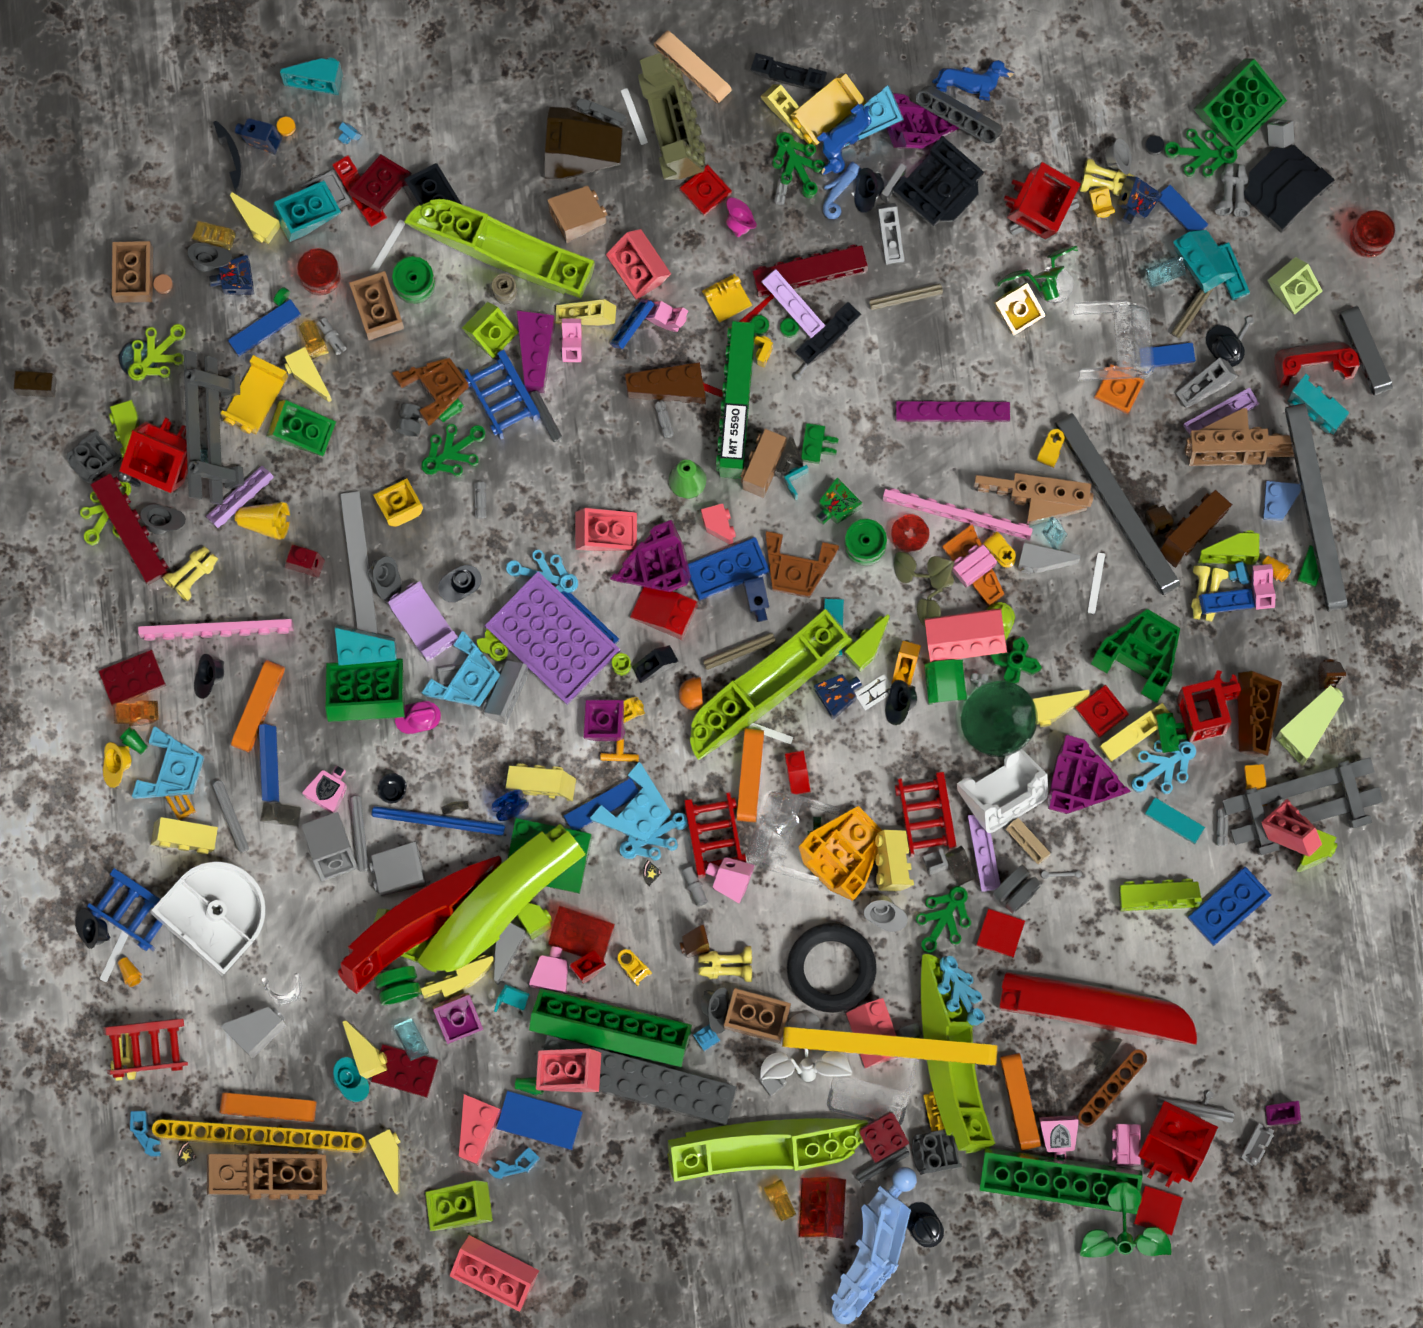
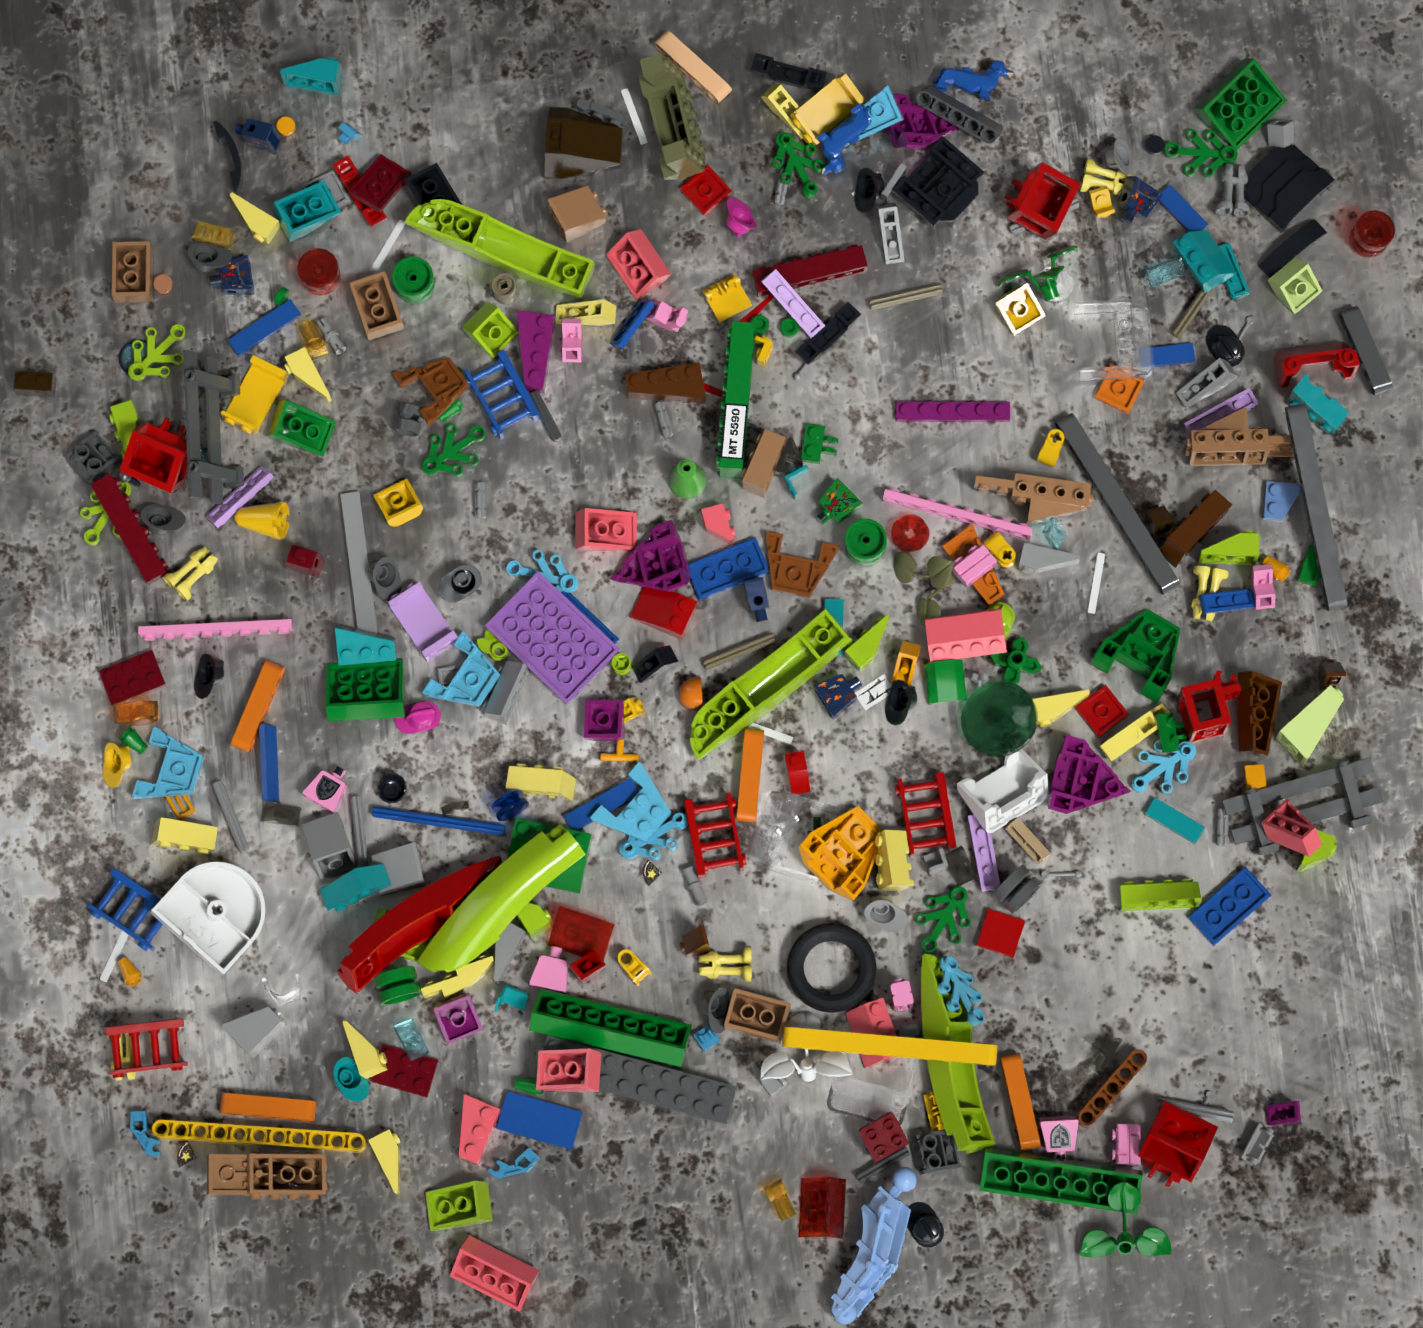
(91, 929): black piece -> none
(354, 886): none -> teal wedge
(731, 877): bright pink torso -> none
(763, 1146): lime slope -> none
(838, 187): medium blue plant -> none
(901, 995): none -> bright pink brick
(1097, 1007): red slope -> none
(1158, 1210): red tile -> none
(1240, 574): dark azure tile -> none
(1292, 247): none -> black slope

